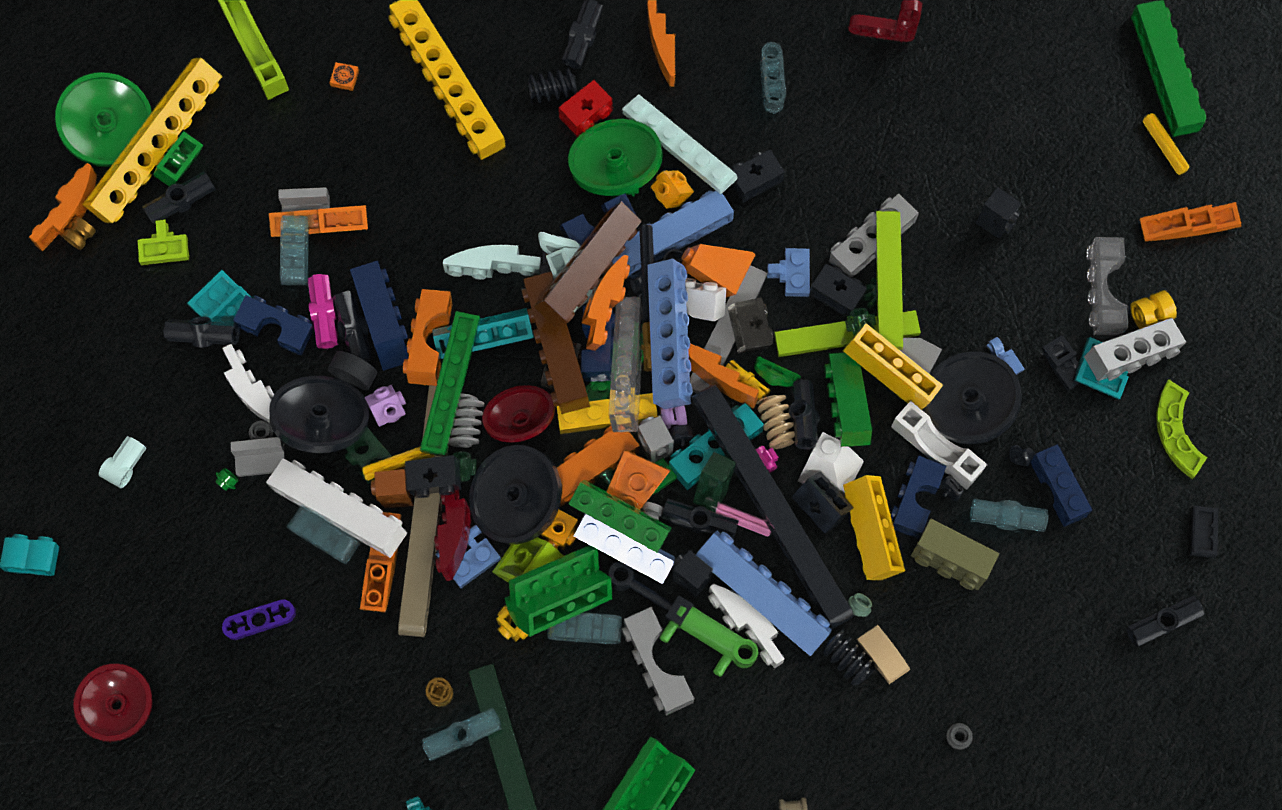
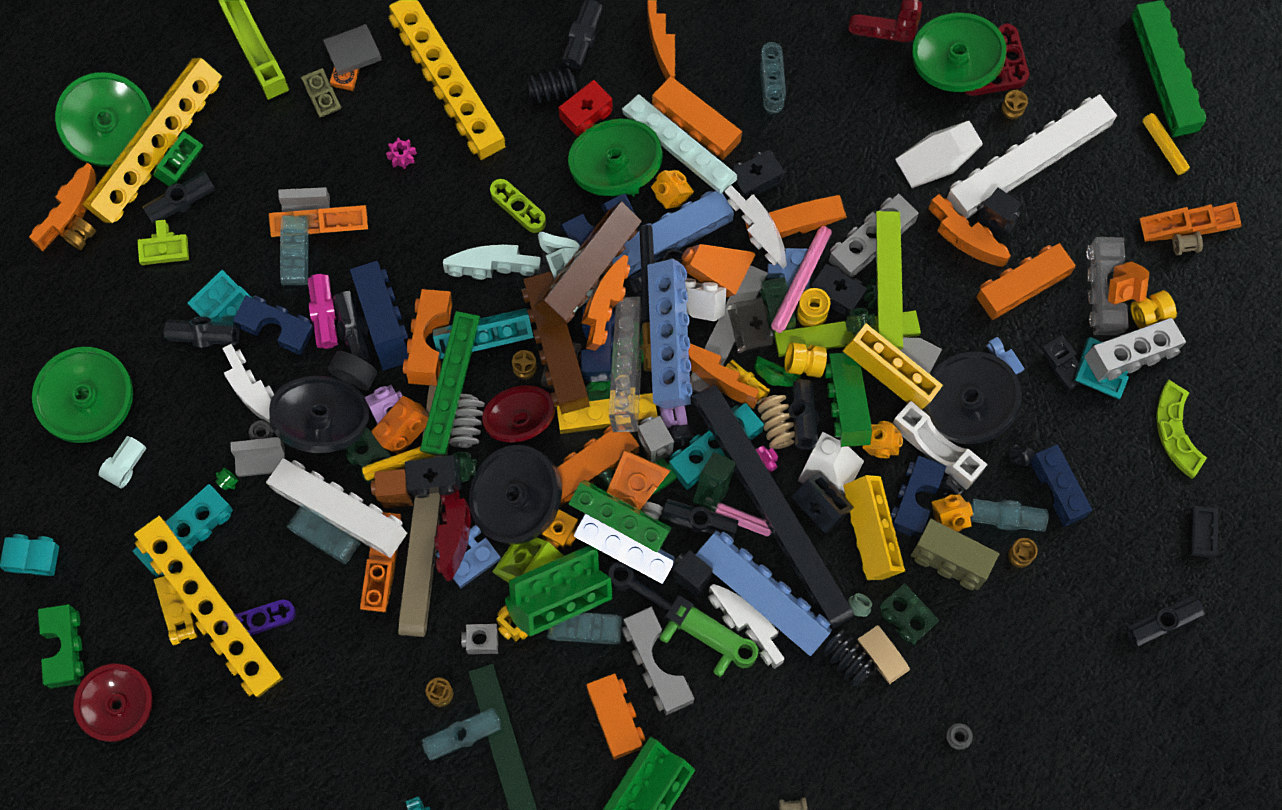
(64, 667): none -> green arch
(82, 394): none -> green dish
(159, 531): none -> yellow brick
(174, 613): none -> yellow plate
(188, 517): none -> teal brick
(321, 92): none -> olive slope
(352, 50): none -> dark grey slope
(396, 148): none -> dark pink gear
(401, 425): none -> orange brick
(491, 643): none -> light grey brick
(521, 216): none -> lime beam
(523, 359): none -> pearl gold wheel
(615, 716): none -> orange brick
(696, 118): none -> orange brick
(761, 225): none -> white slope
(772, 295): none -> clear green brick
(801, 279): none -> bright pink axle
(804, 359): none -> yellow wheel
(807, 216): none -> orange slope
(813, 307): none -> yellow wheel
(884, 440): none -> light orange brick
(914, 610): none -> clear green brick
(939, 154): none -> white piece
(953, 512): none -> light orange brick
(959, 52): none -> green dish
(973, 240): none -> orange slope
(1006, 75): none -> dark red beam
(1018, 100): none -> pearl gold wheel
(1025, 281): none -> orange brick
(1026, 548): none -> pearl gold wheel
(1032, 156): none -> white brick
(1128, 283): none -> orange brick
(1187, 243): none -> dark tan bush

